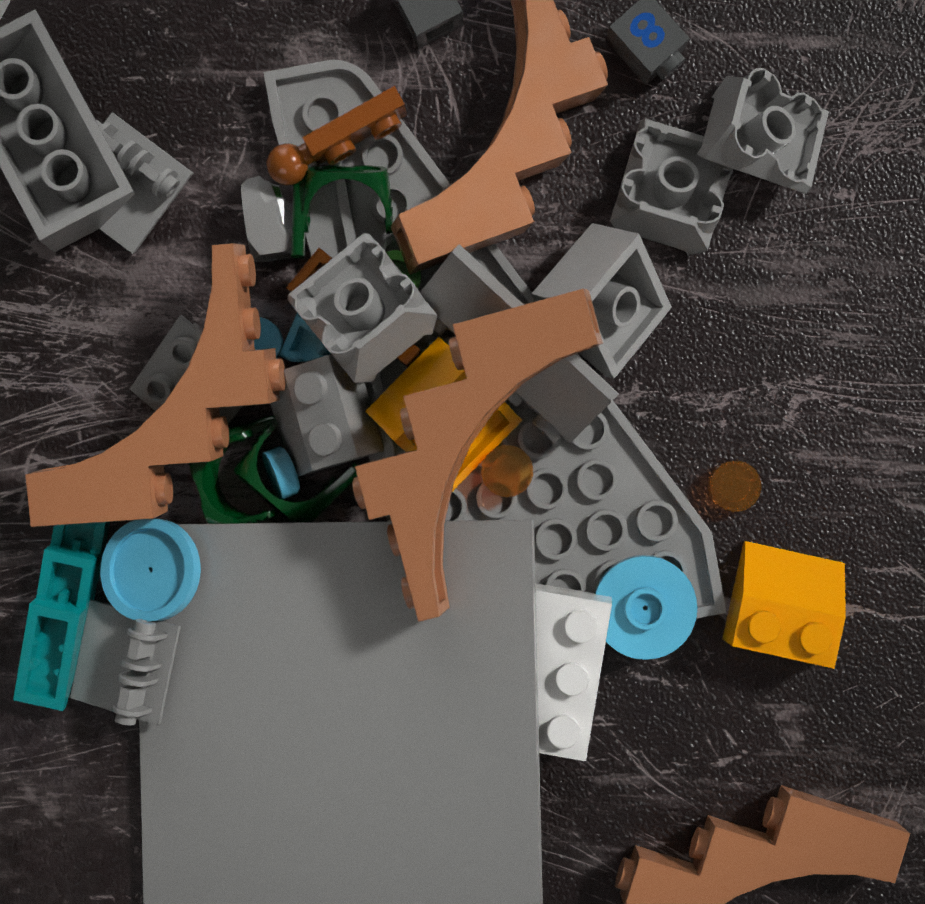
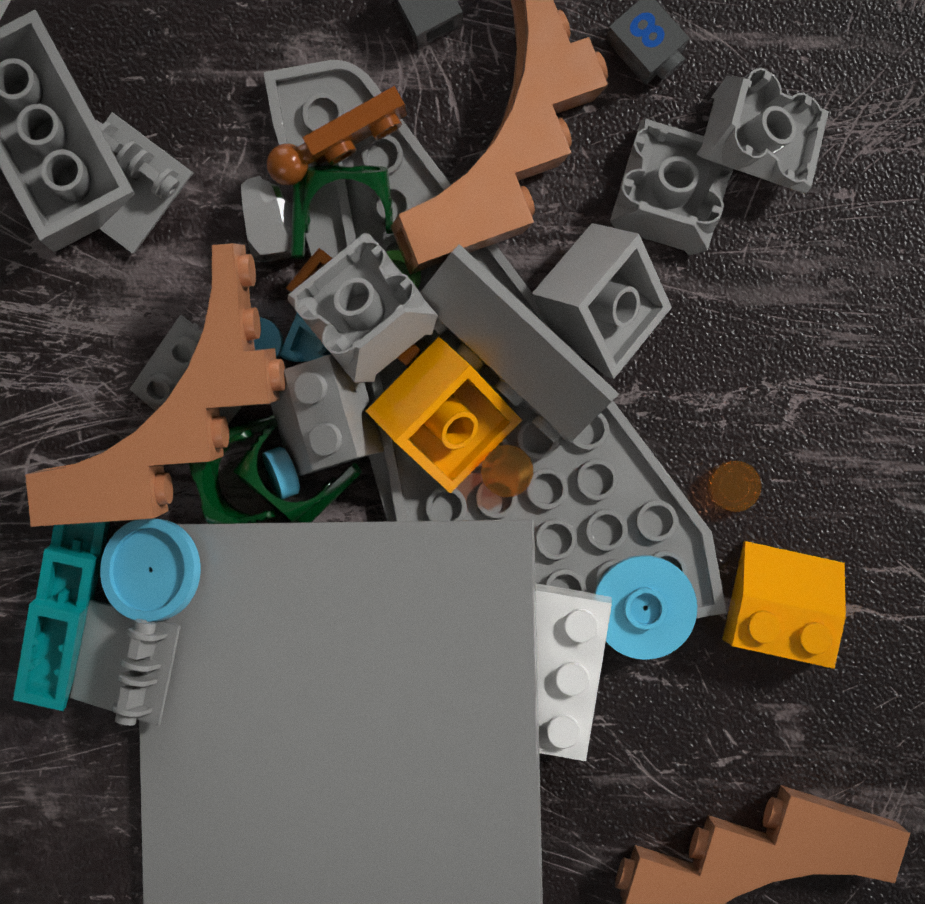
(416, 486): nougat arch -> none

